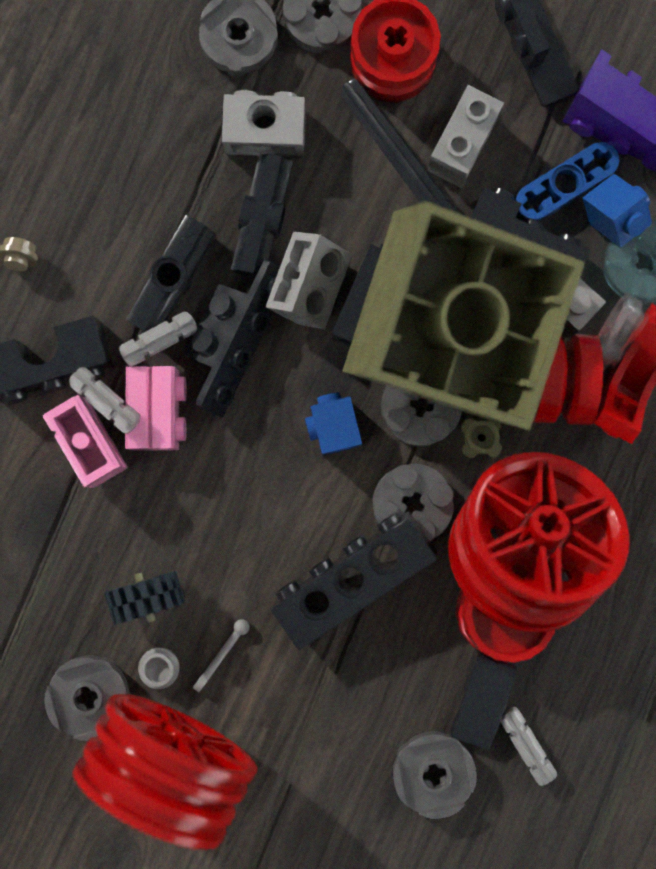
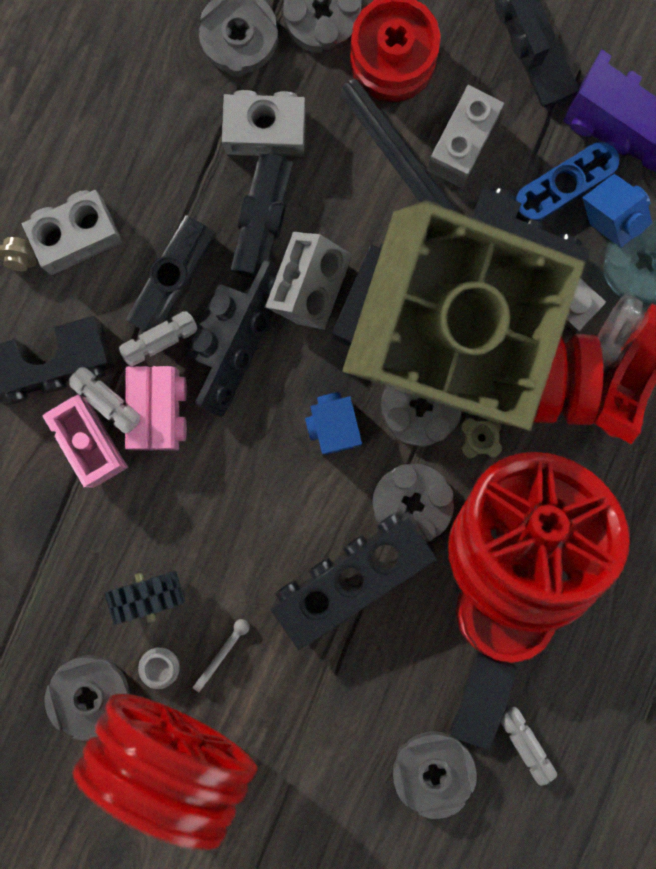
(75, 243): none -> light grey brick

